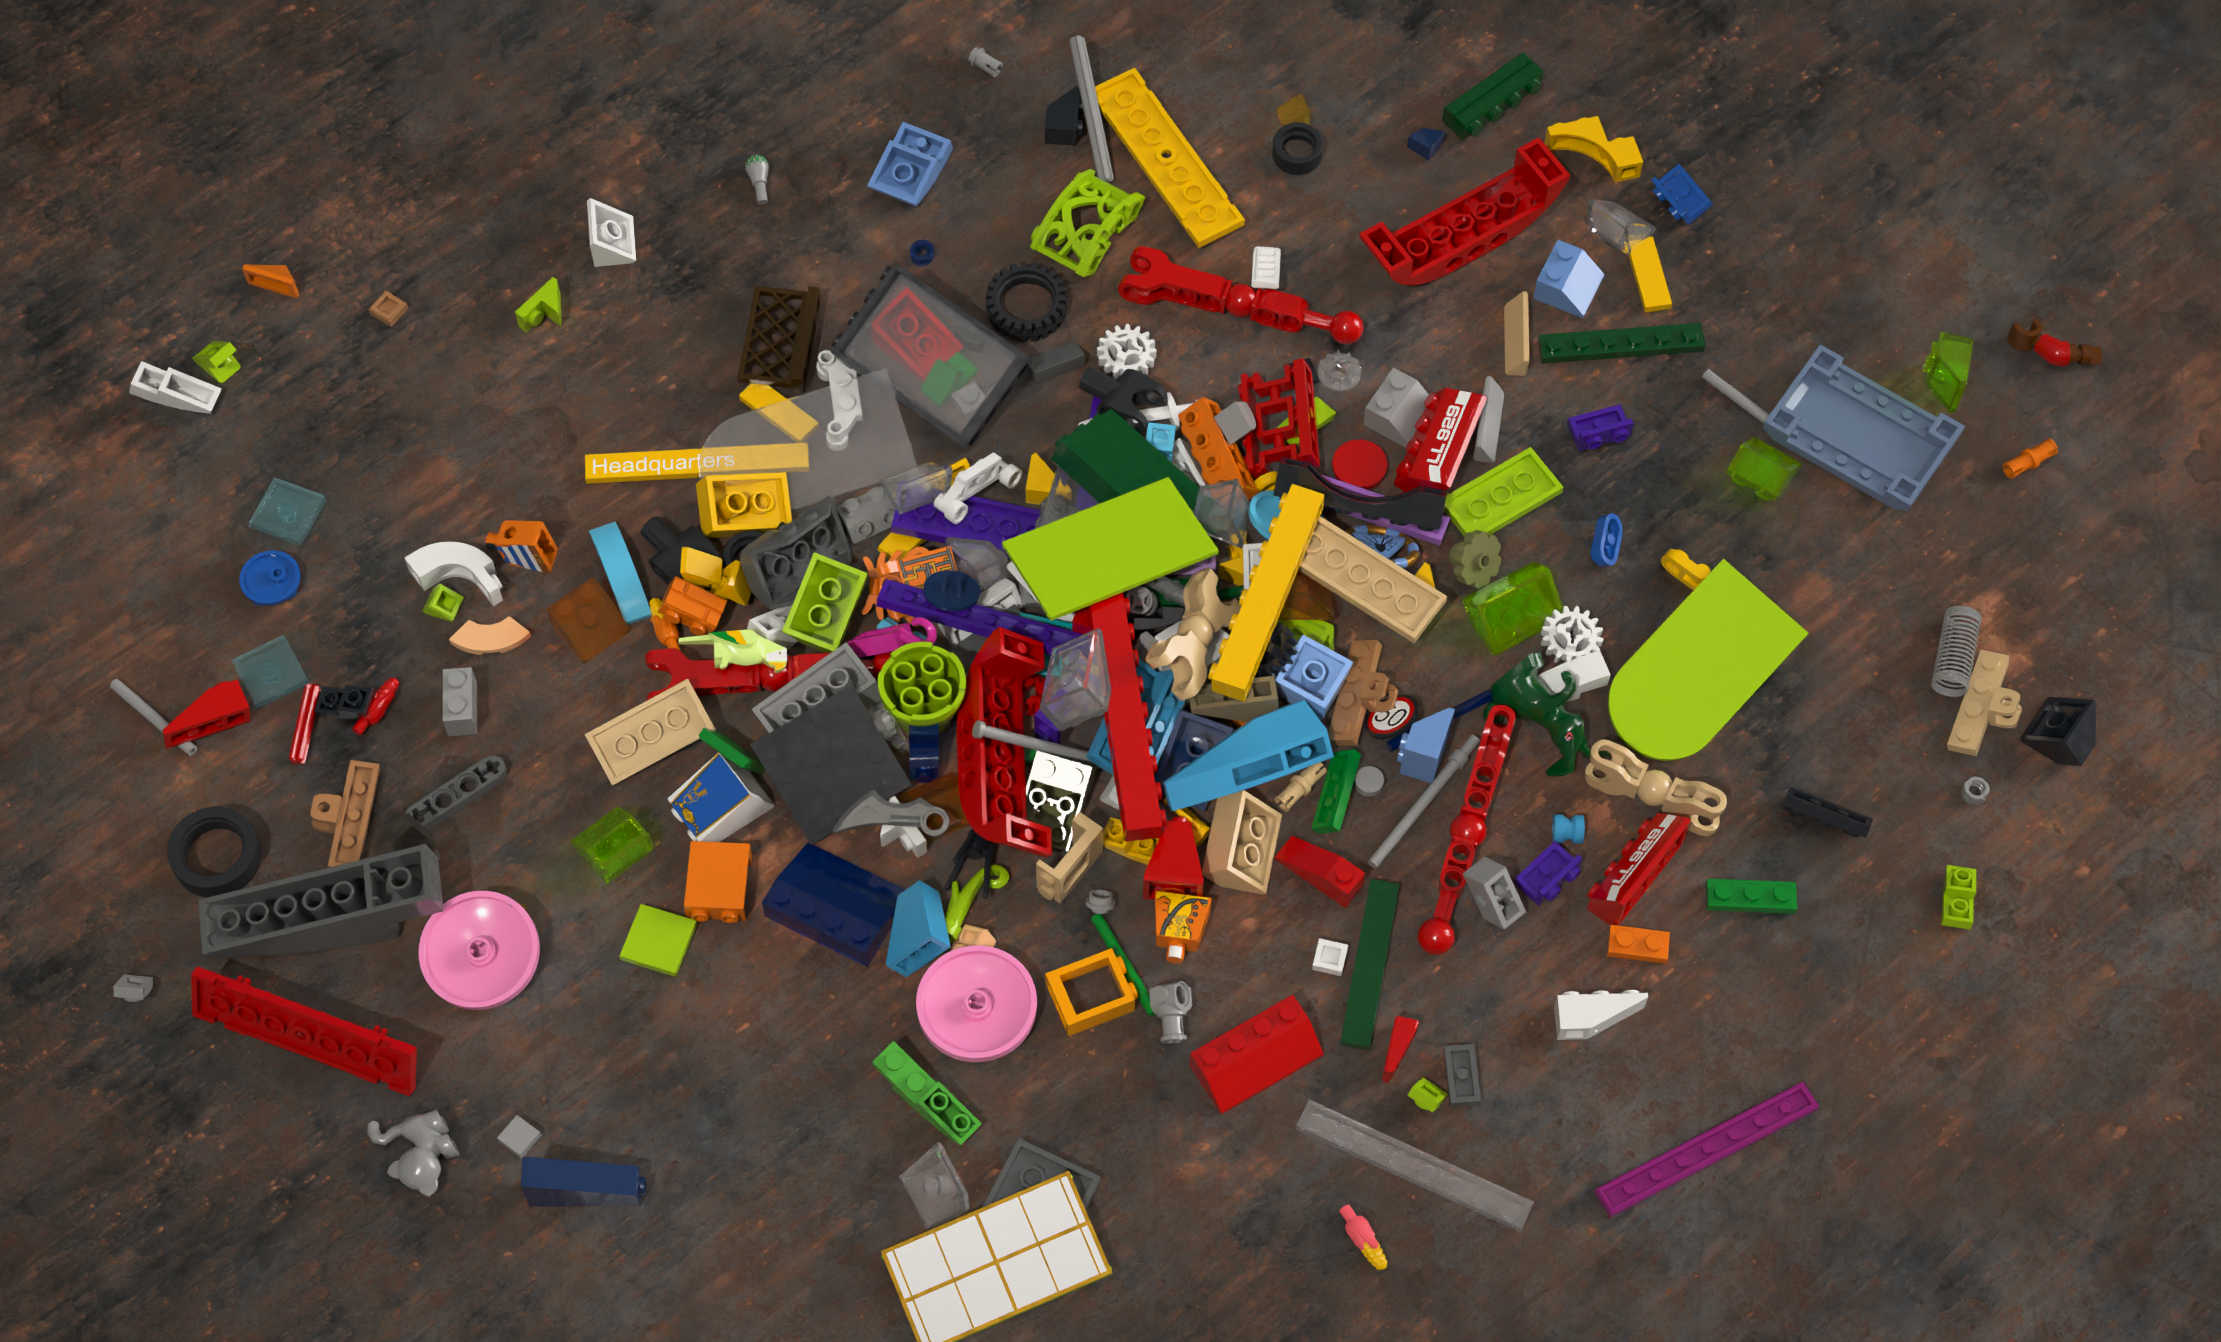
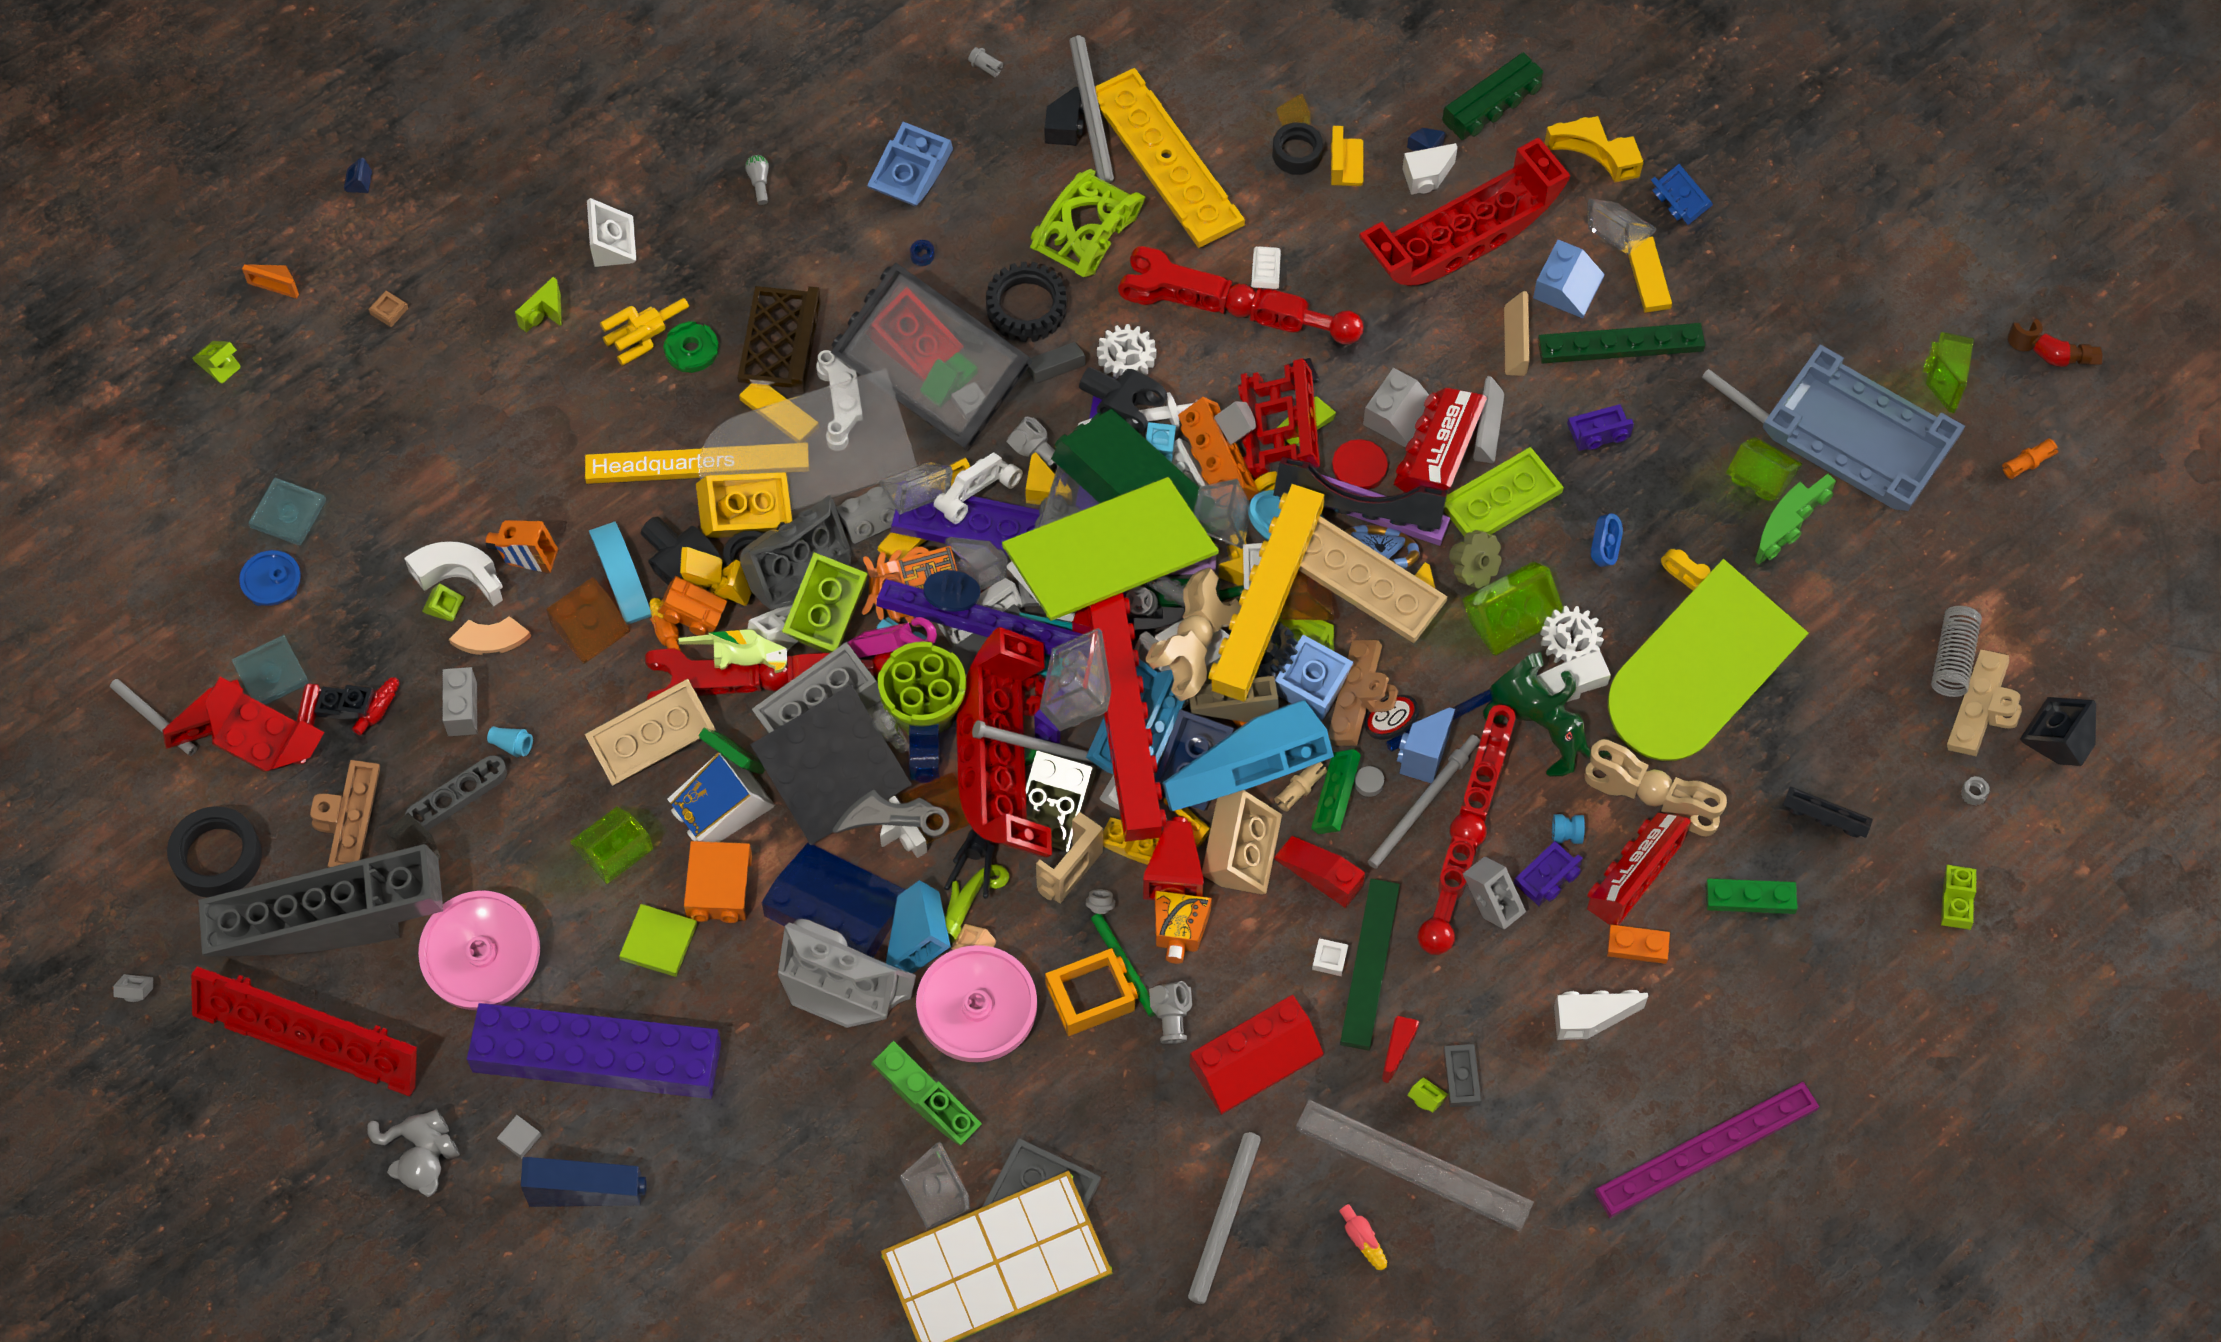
(174, 389): white slope -> none
(257, 731): none -> red piece
(358, 177): none -> dark blue slope
(513, 741): none -> medium azure cone
(594, 1050): none -> dark purple brick
(639, 328): none -> yellow plant
(692, 360): none -> green tile
(837, 980): none -> light grey slope
(1032, 438): none -> light grey connector
(1224, 1218): none -> light grey axle
(1337, 380): clear gear -> none
(1346, 159): none -> yellow panel
(1428, 167): none -> white slope
(1789, 515): none -> bright green slope

